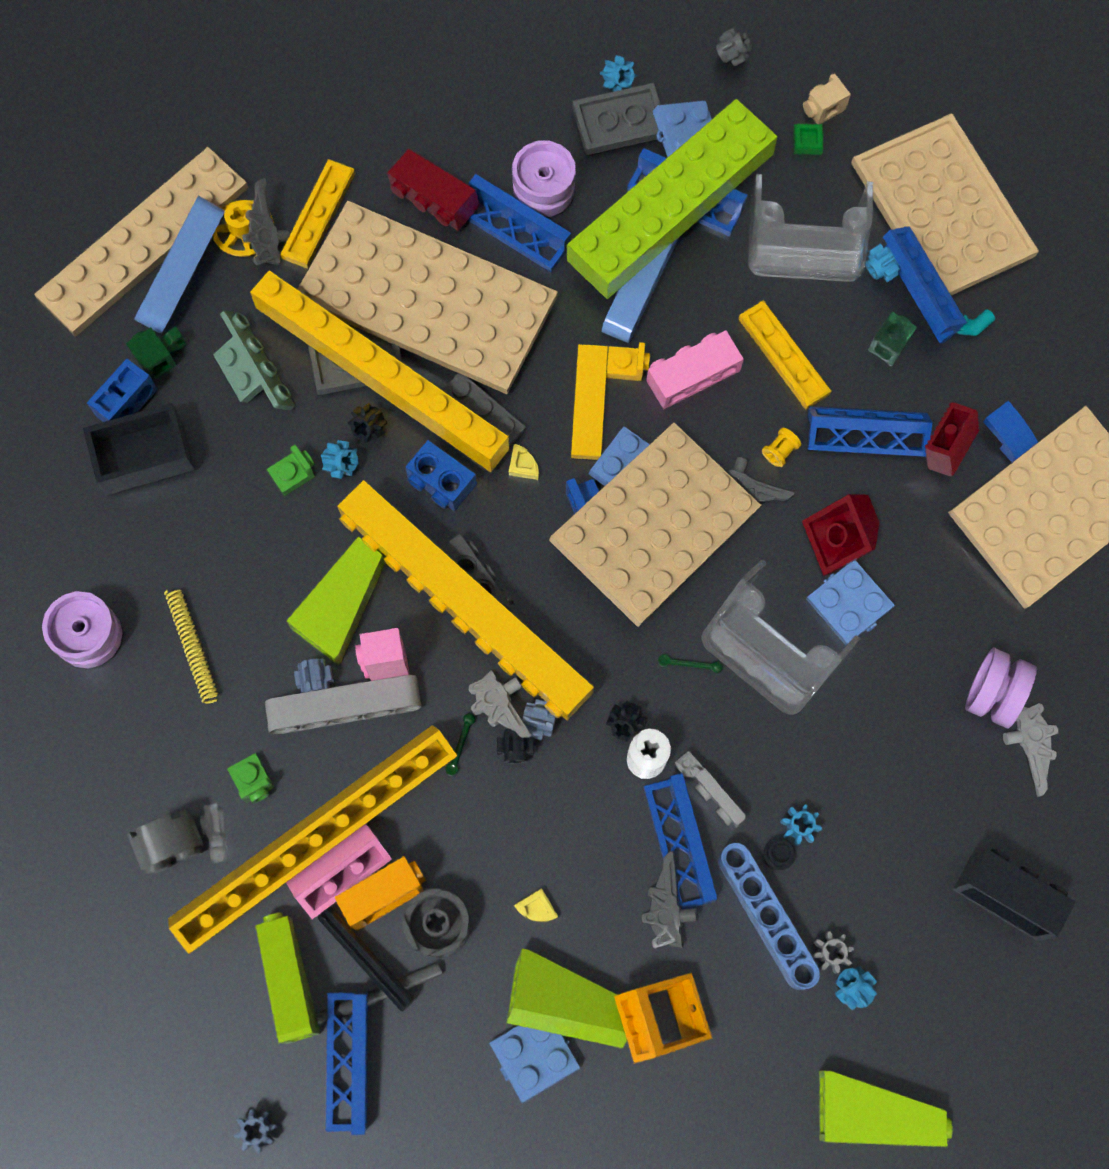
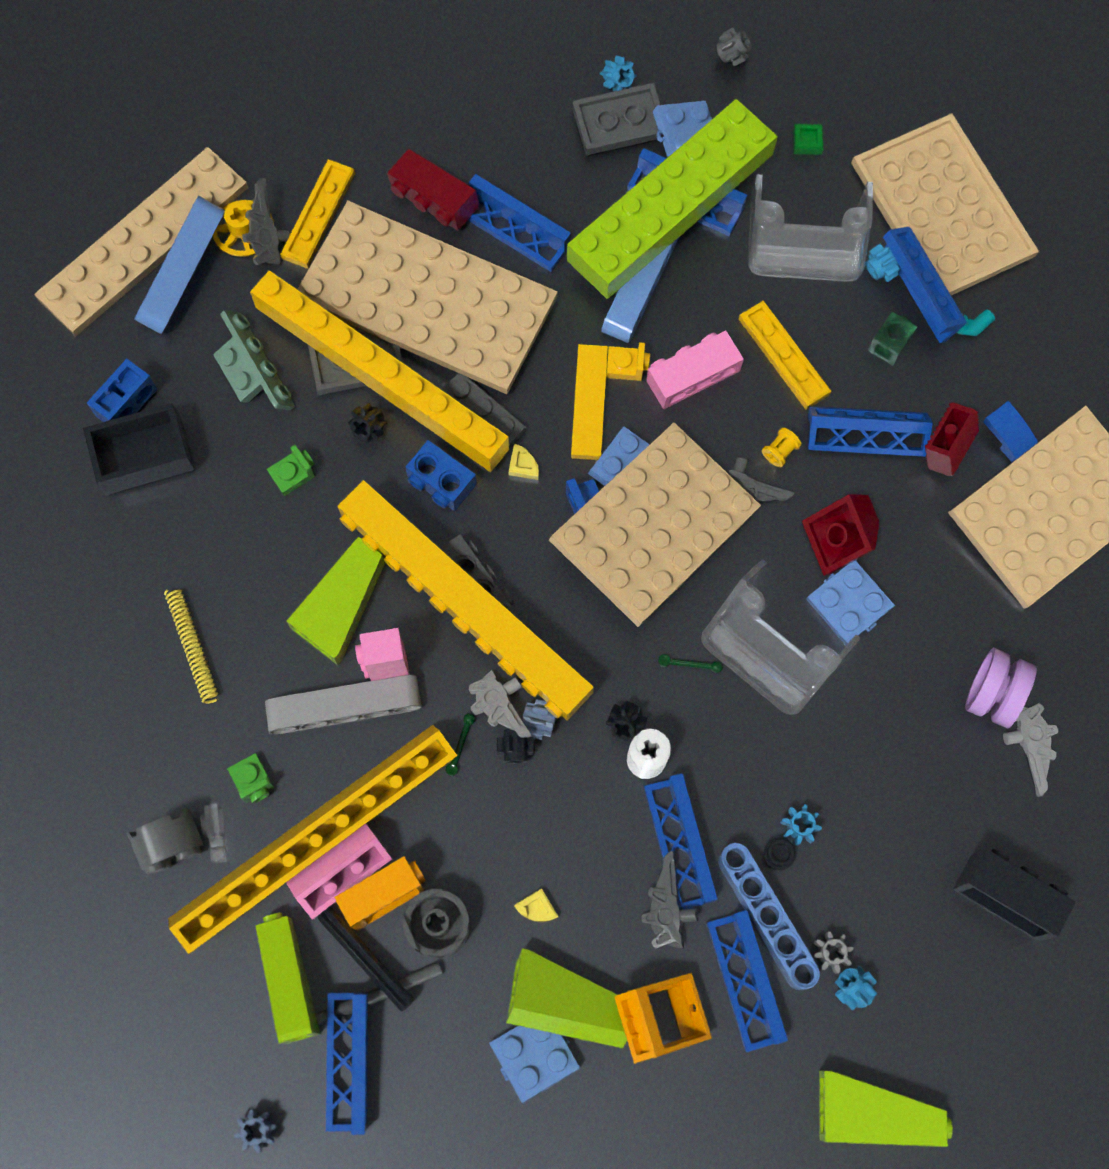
(82, 629): lavender wheel -> none
(154, 353): dark green brick -> none
(313, 675): sand blue gear -> none
(339, 459): dark azure gear -> none
(544, 177): lavender wheel -> none
(709, 788): light grey hinge -> none
(758, 977): none -> blue fence
(827, 100): tan brick -> none

